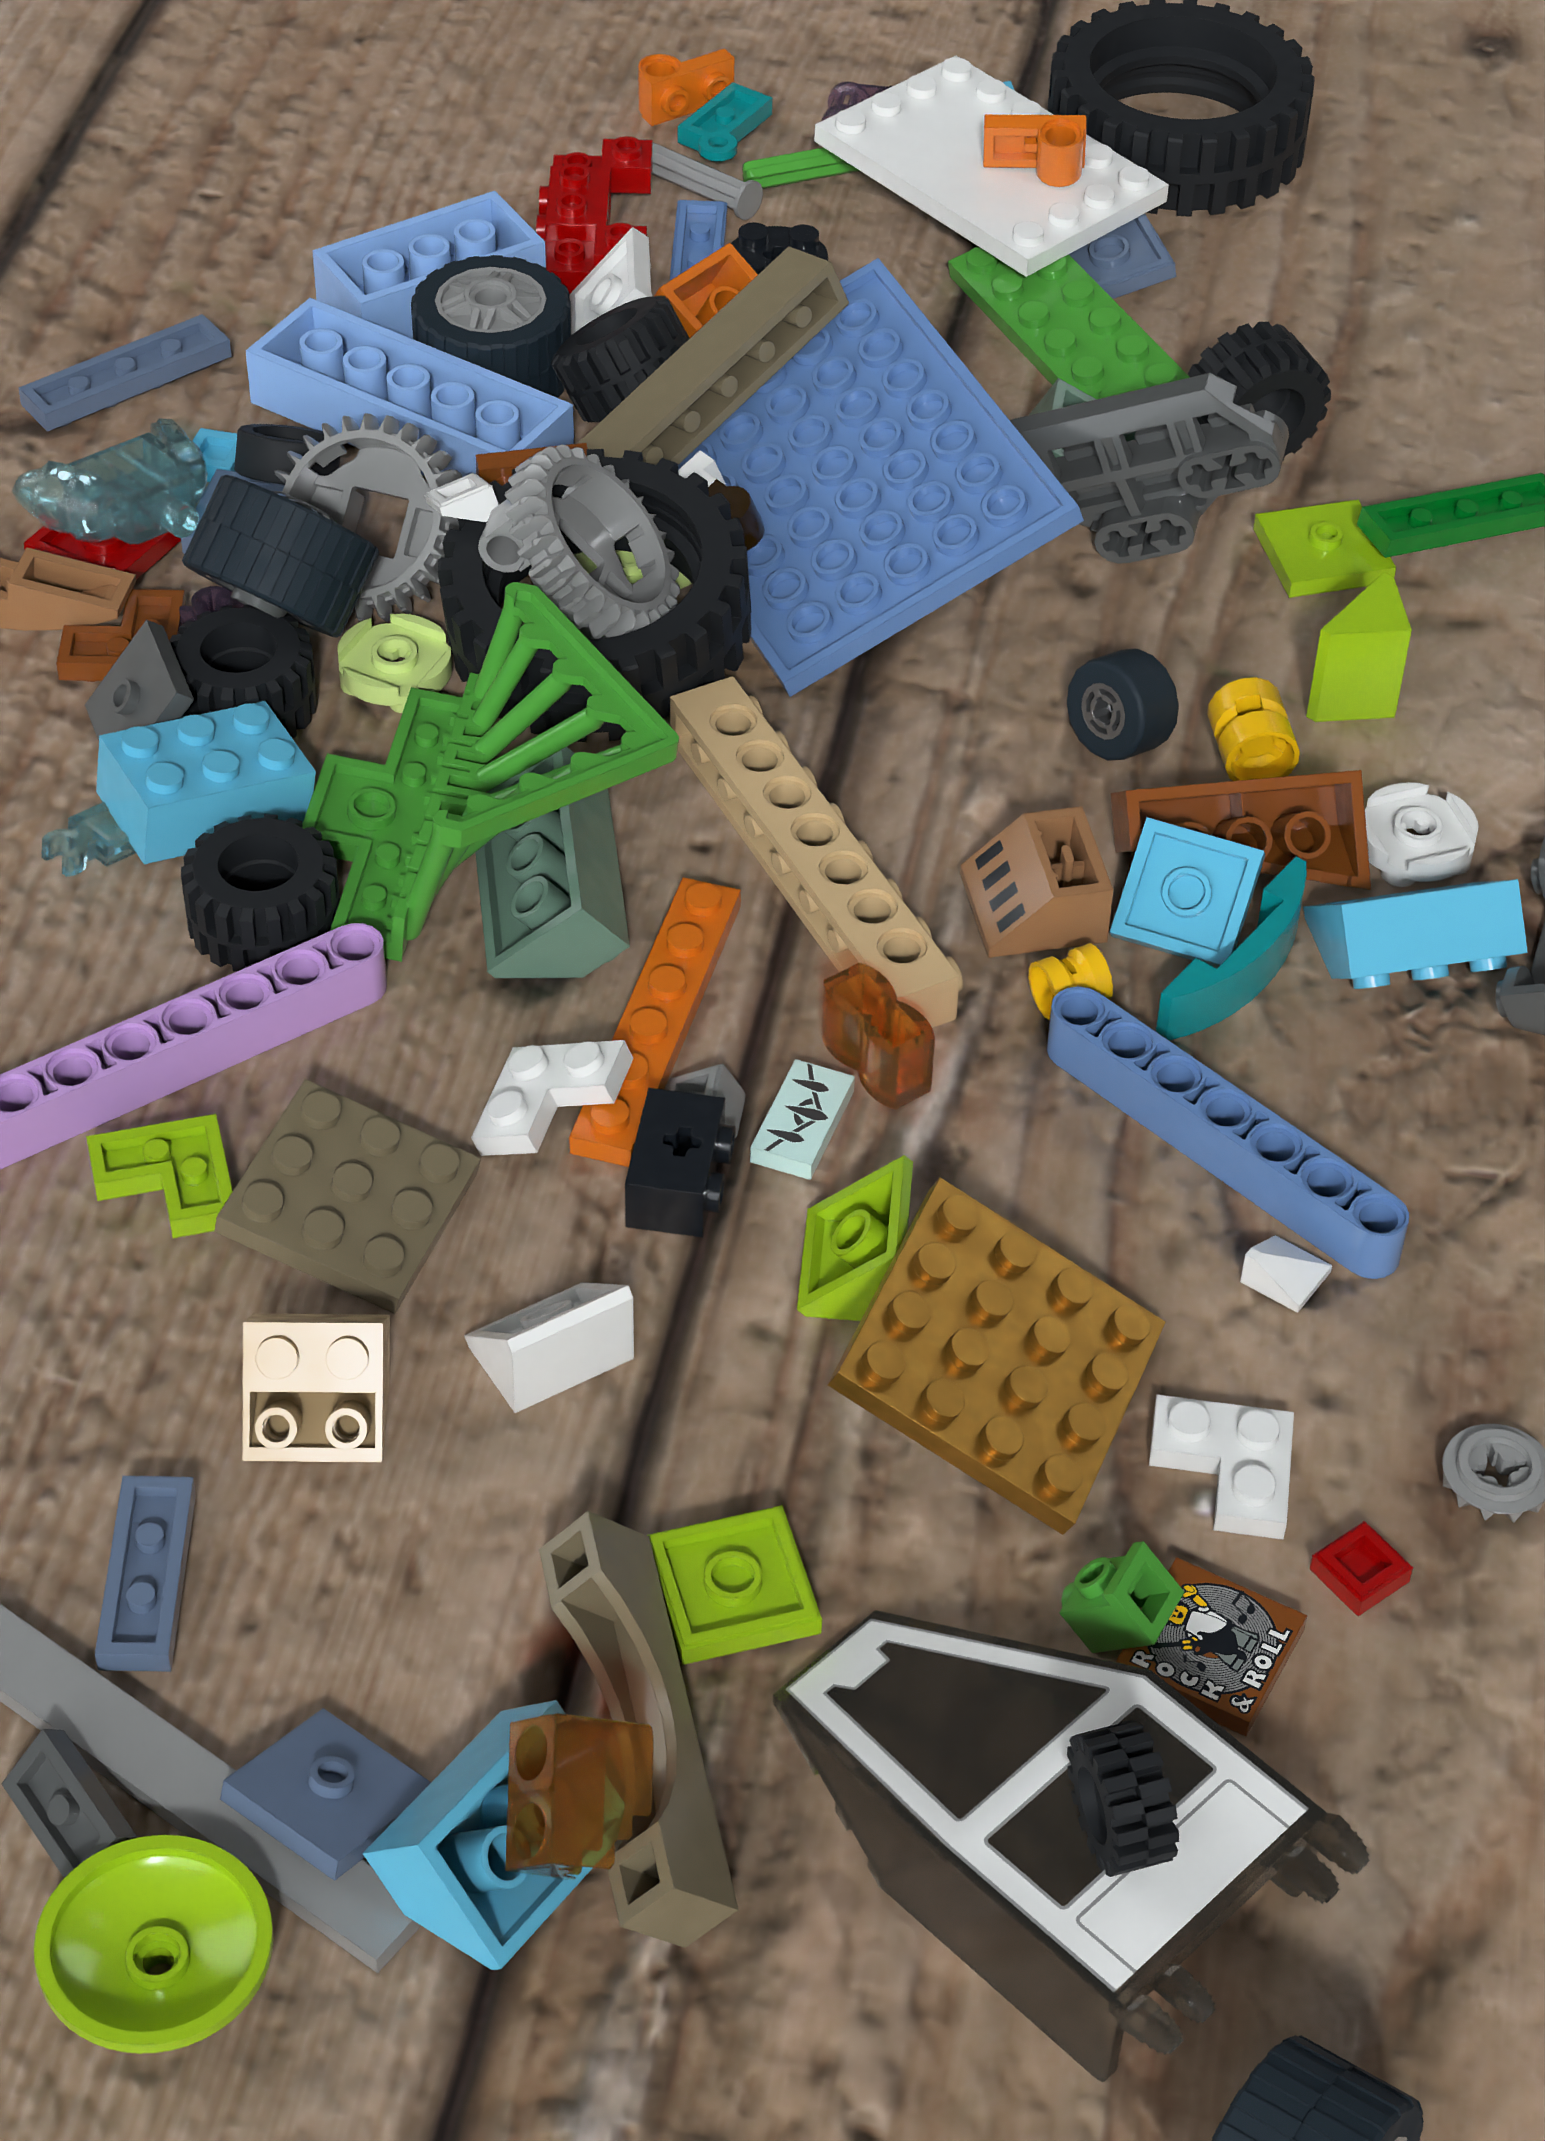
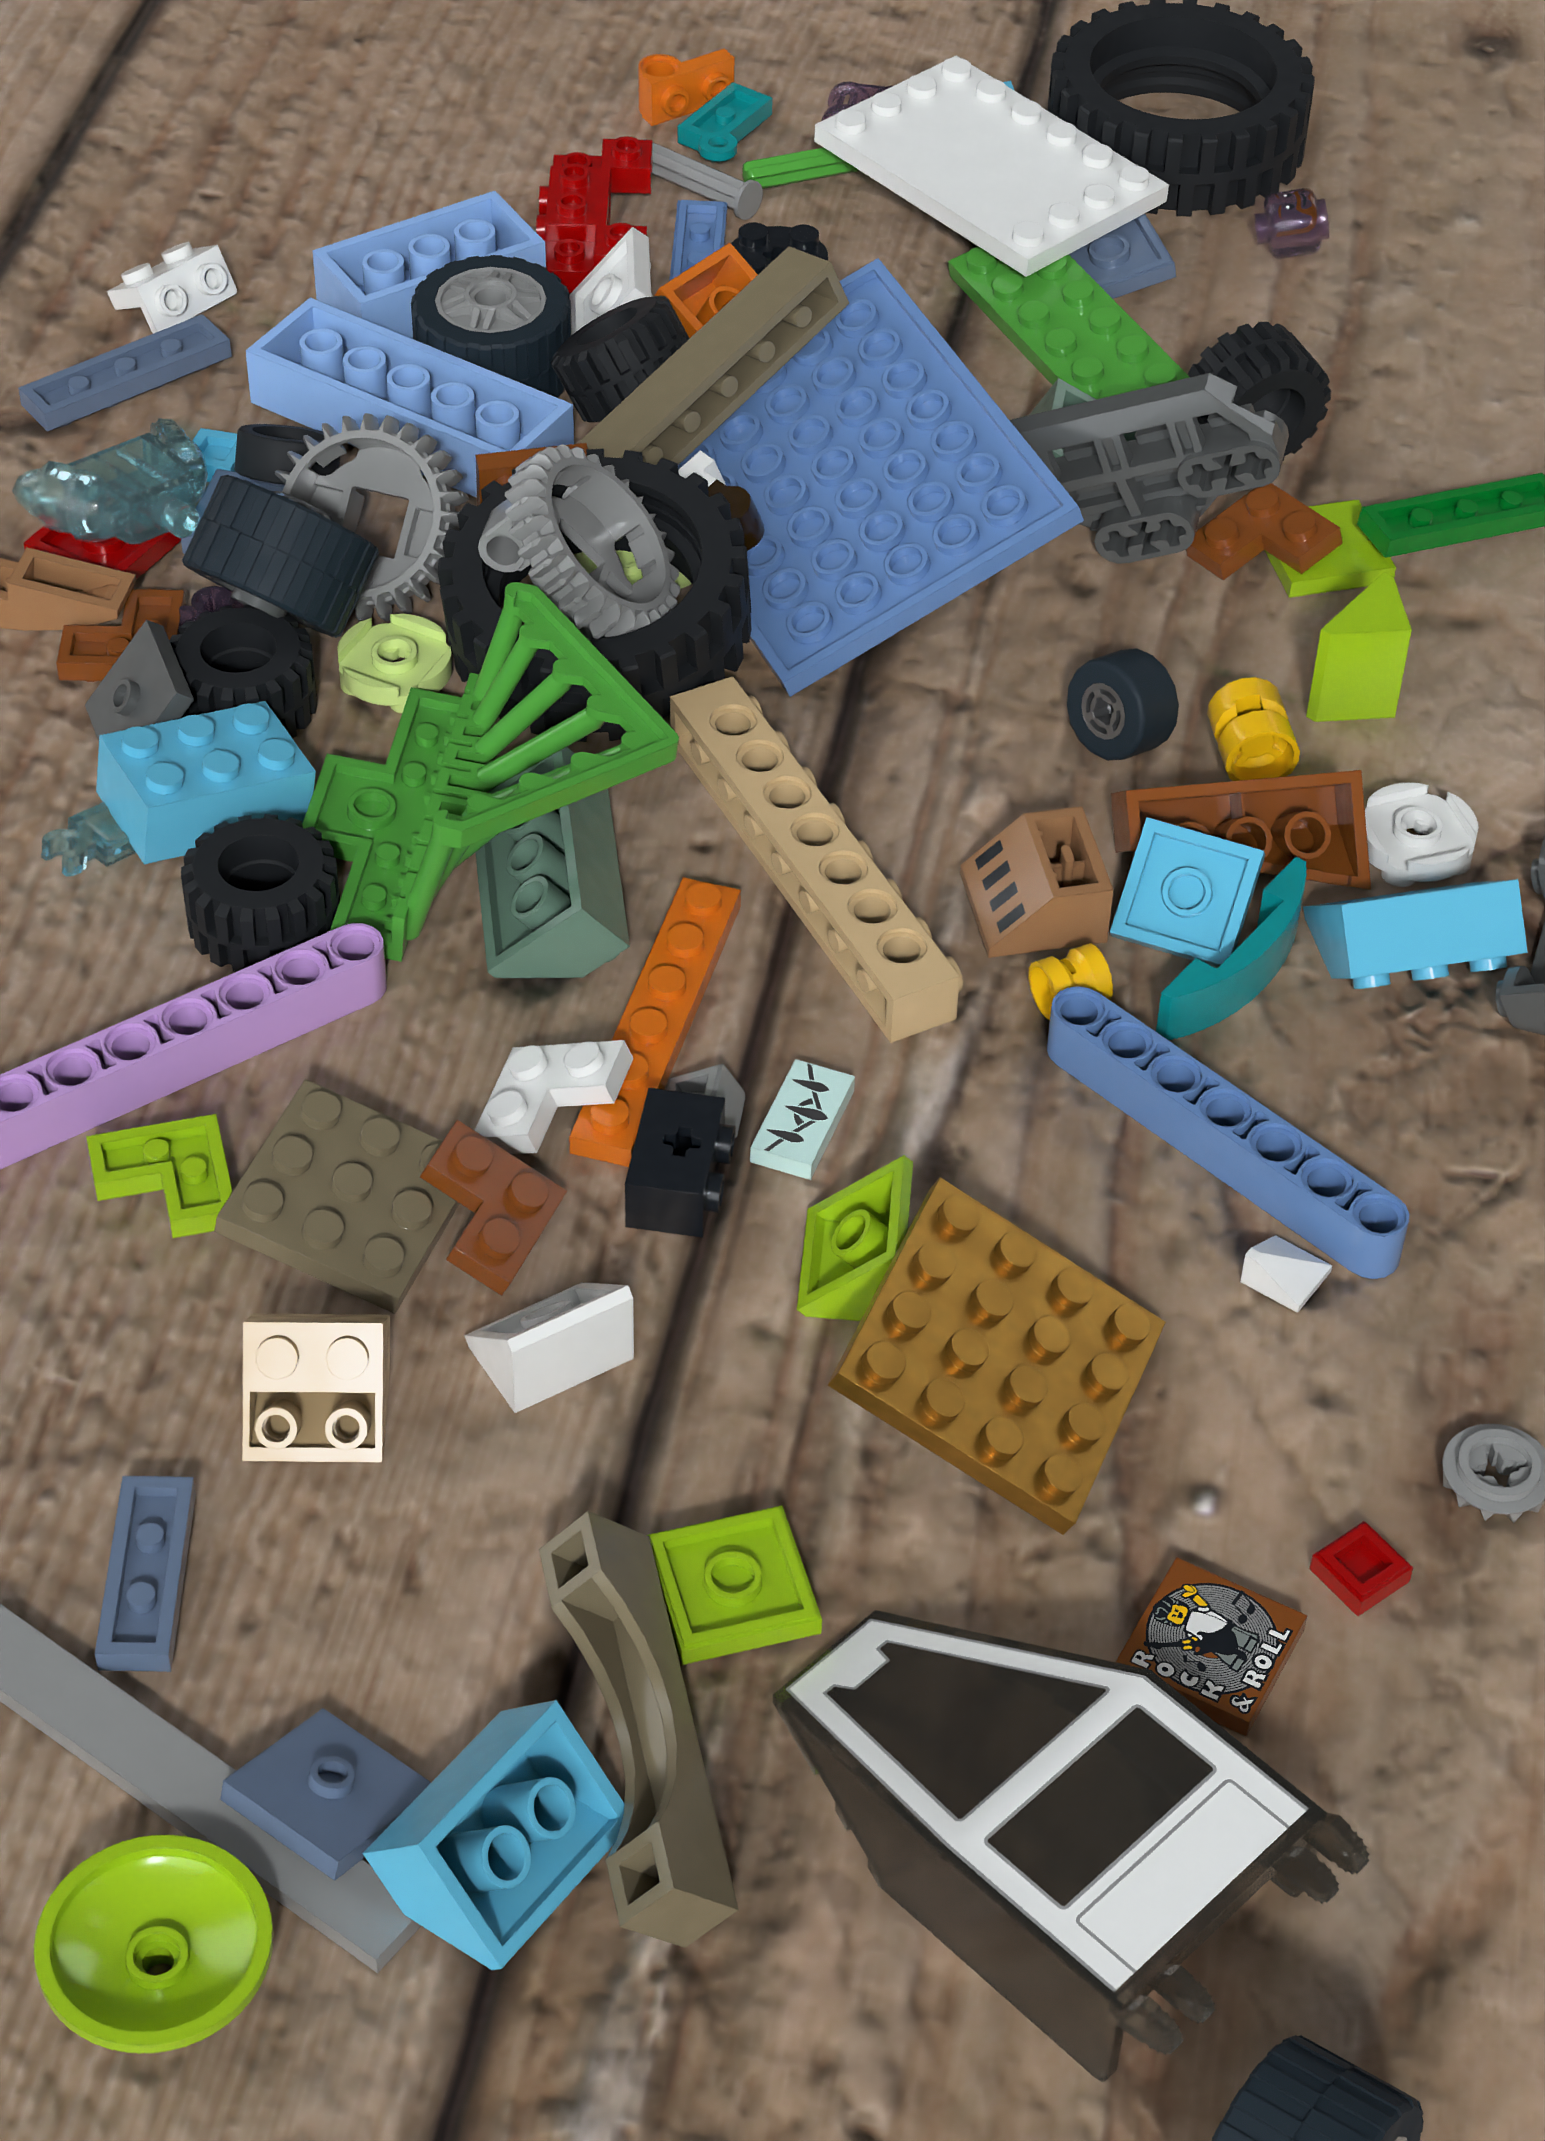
(64, 1801): dark grey plate -> none
(177, 288): none -> white bracket
(464, 498): white slope -> none
(508, 1202): none -> dark orange plate
(574, 1791): clear orange piece -> none
(877, 1035): clear orange brick -> none
(1041, 142): orange plate -> none
(1108, 1597): bright green brick -> none
(1122, 1798): black tyre -> none
(1239, 1444): white plate -> none
(1260, 522): none -> dark orange plate
(1292, 223): none -> head

